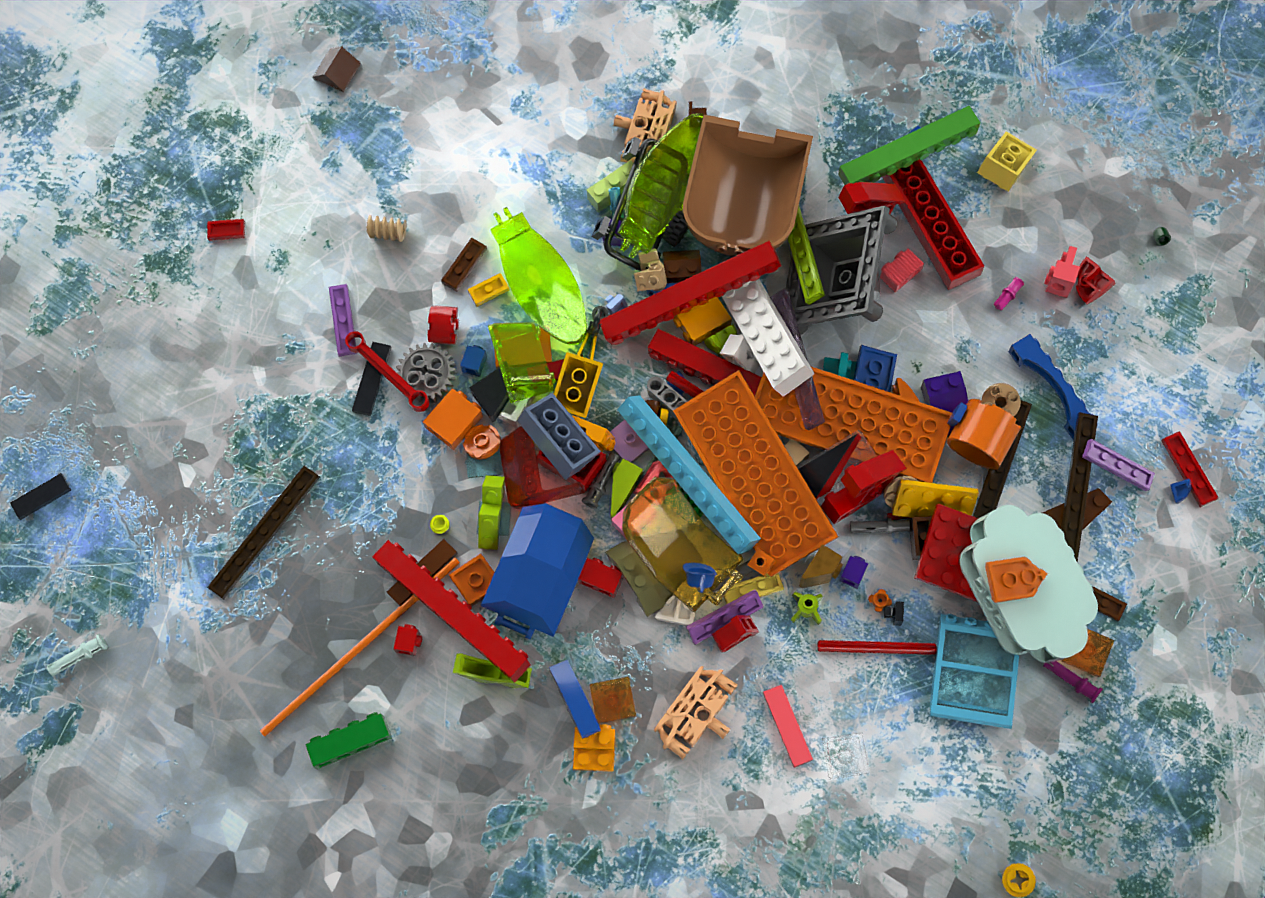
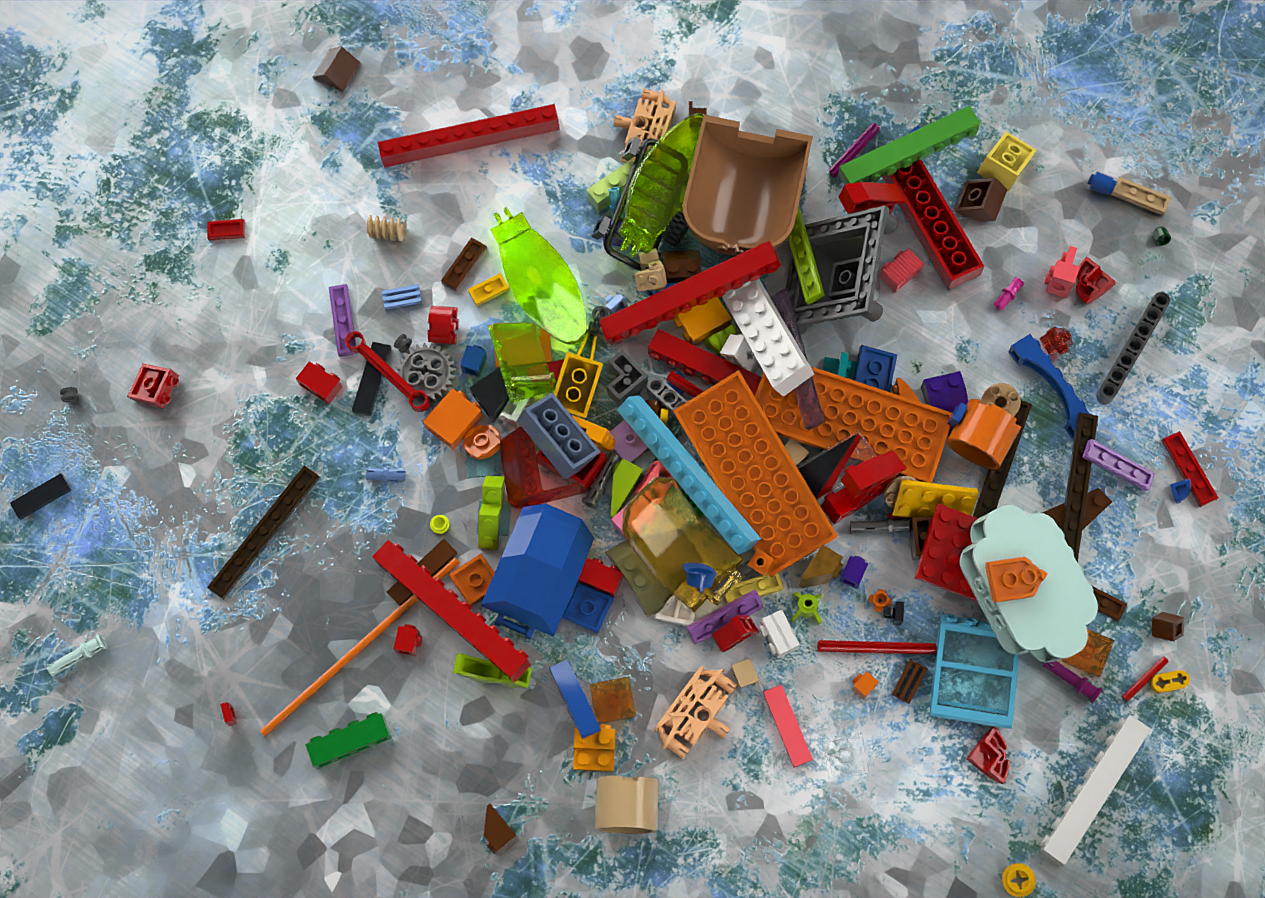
(69, 394): none -> dark grey bush
(153, 385): none -> red plate
(228, 714): none -> red tile
(319, 382): none -> red brick
(385, 474): none -> medium blue pin
(401, 296): none -> light blue tile
(402, 343): none -> dark grey bush
(468, 135): none -> red brick
(497, 832): none -> reddish brown slope
(588, 608): none -> blue tile
(627, 805): none -> tan brick
(629, 378): none -> flat silver brick
(745, 673): none -> tan panel
(779, 634): none -> white brick
(855, 148): none -> magenta axle
(864, 684): none -> orange plate
(917, 666): none -> reddish brown tile
(981, 199): none -> reddish brown slope
(990, 756): none -> red brick
(1057, 340): none -> clear red brick
(1095, 790): none -> white brick
(1101, 183): none -> blue brick
(1136, 340): none -> dark grey beam
(1141, 196): none -> tan plate
(1145, 679): none -> red bar
(1167, 626): none -> reddish brown panel
(1169, 676): none -> yellow beam

